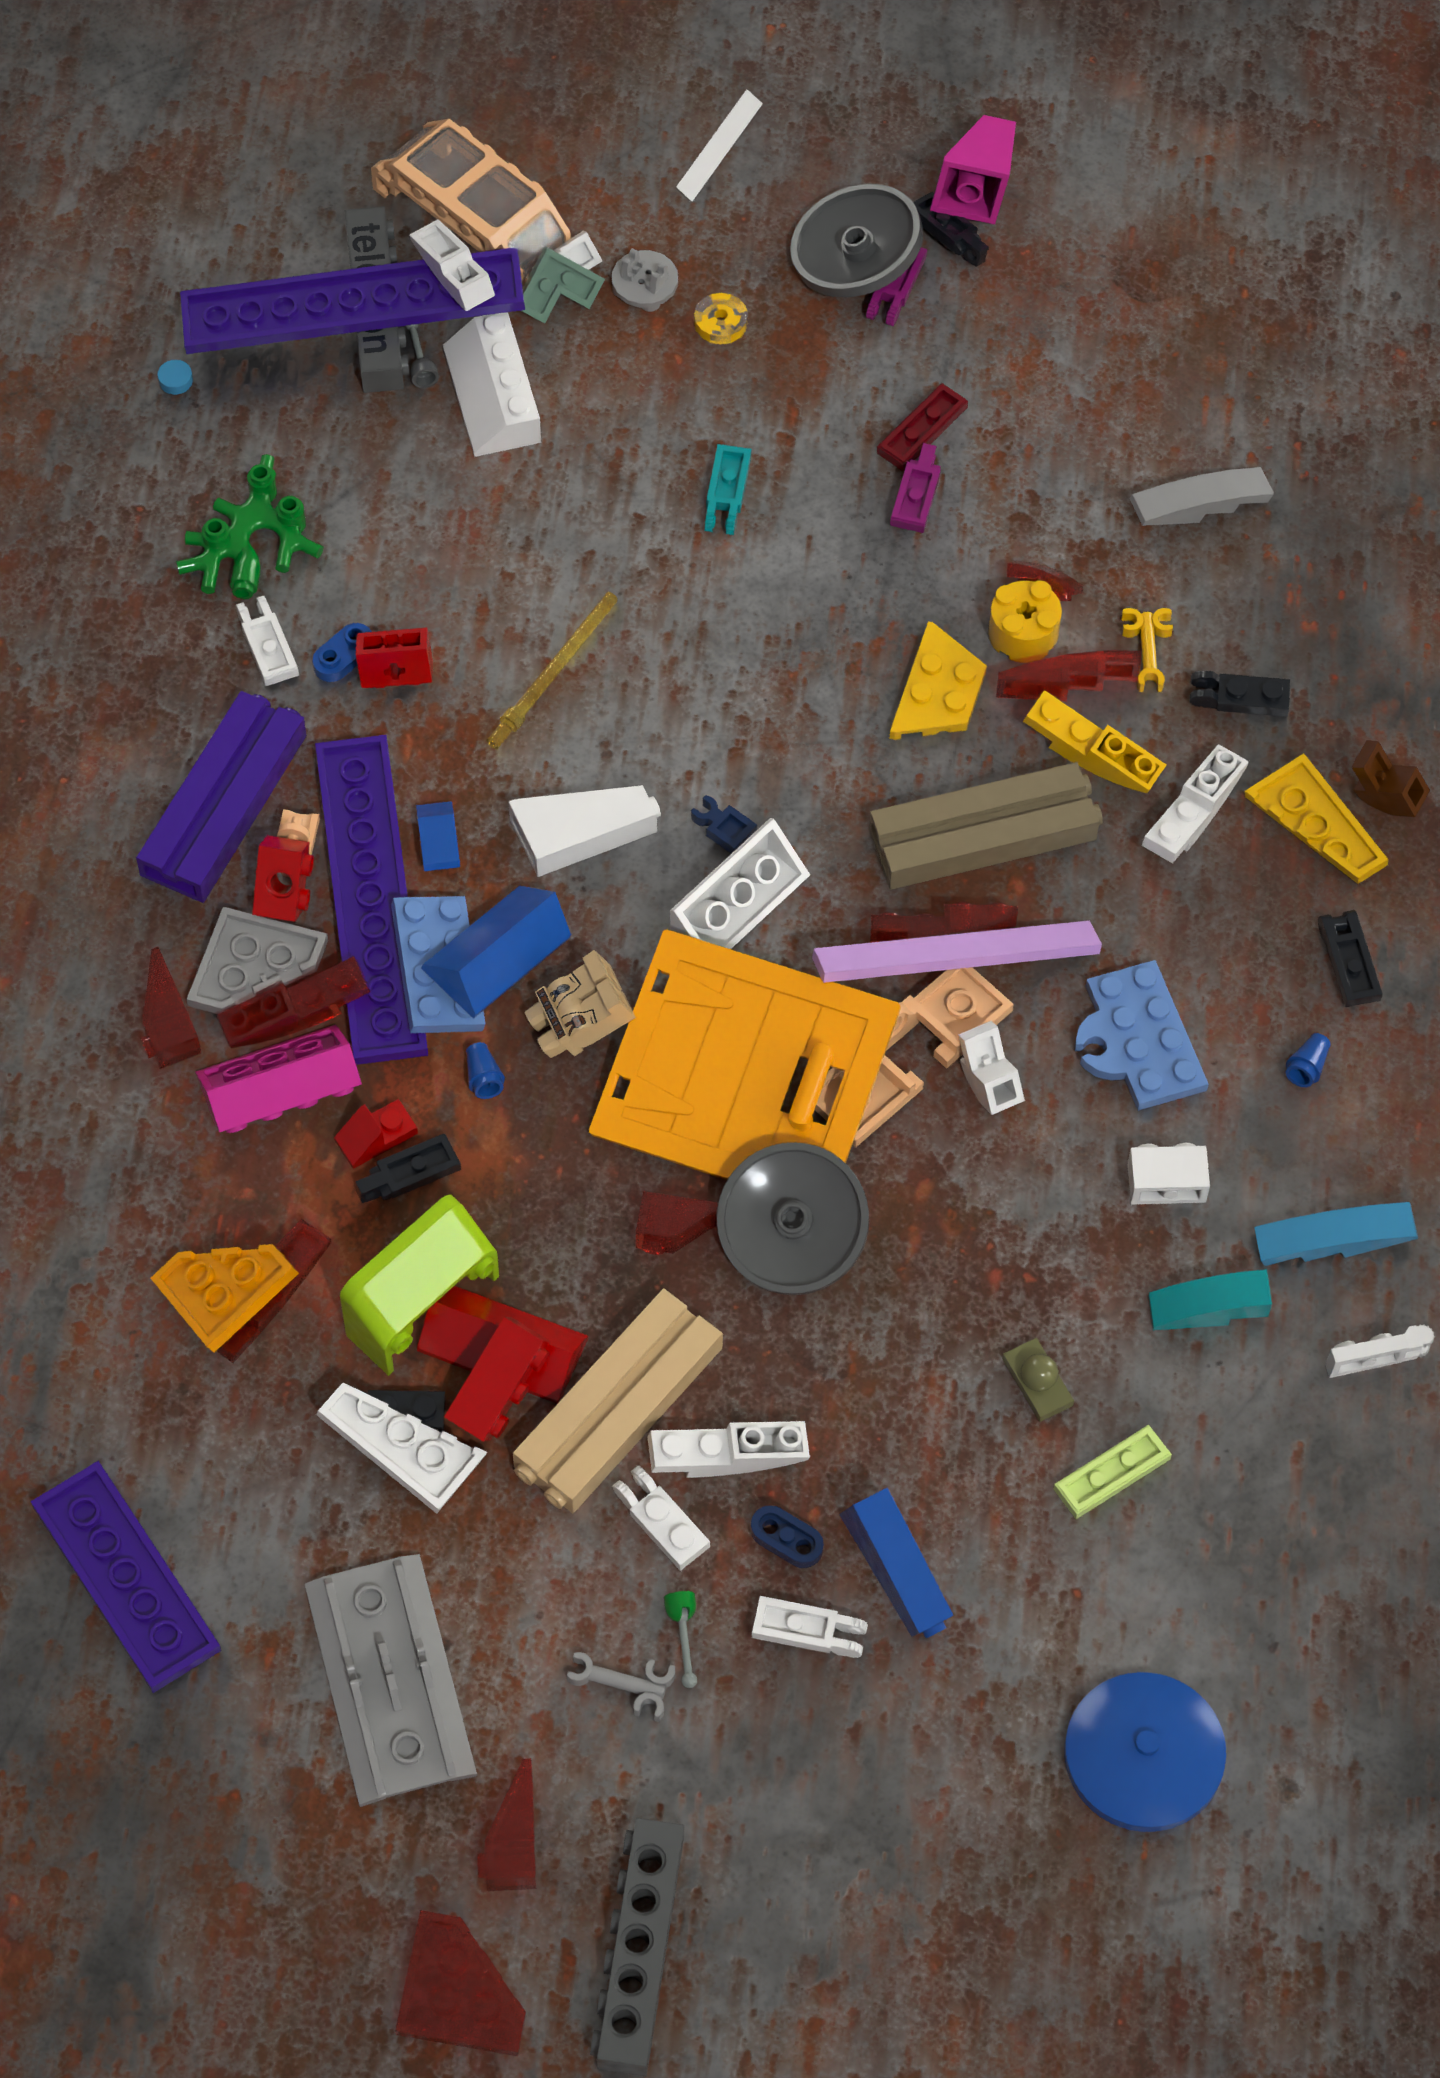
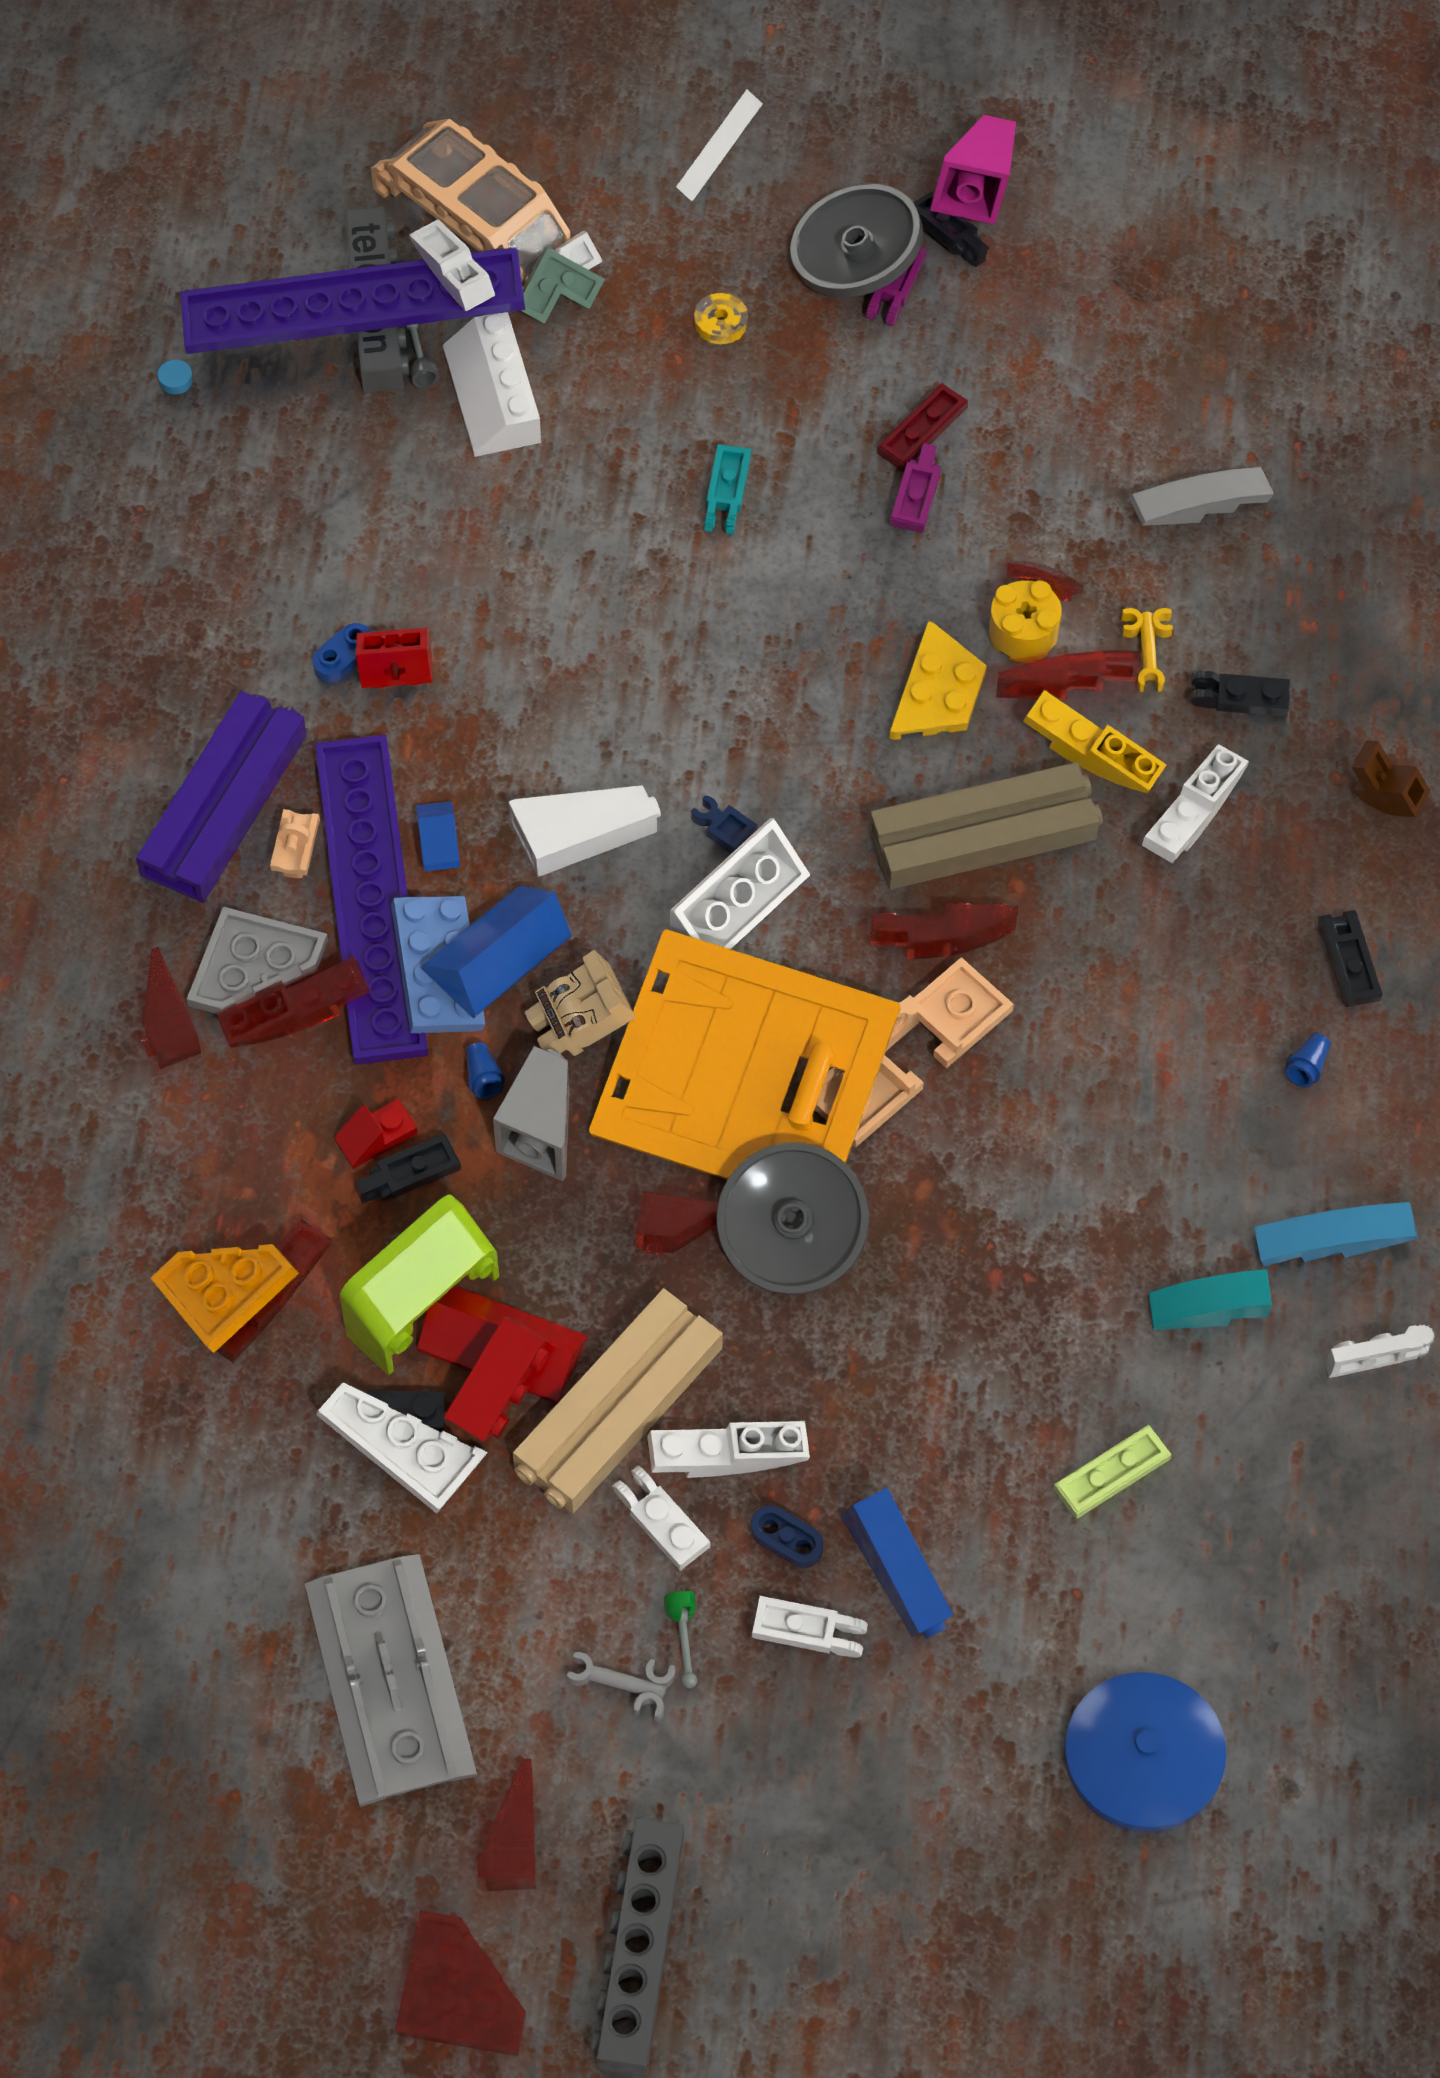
(126, 1576): dark purple plate -> none
(233, 542): green plant -> none
(267, 643): white hinge -> none
(271, 896): red brick -> none
(279, 1079): dark pink slope -> none
(515, 716): clear yellow bar -> none
(535, 1115): none -> light grey slope
(656, 287): light grey plate -> none
(956, 951): lavender tile -> none
(987, 1069): white brick -> none
(1038, 1379): olive tile -> none
(1139, 1037): medium blue plate -> none
(1168, 1174): white brick -> none
(1316, 815): yellow wing -> none

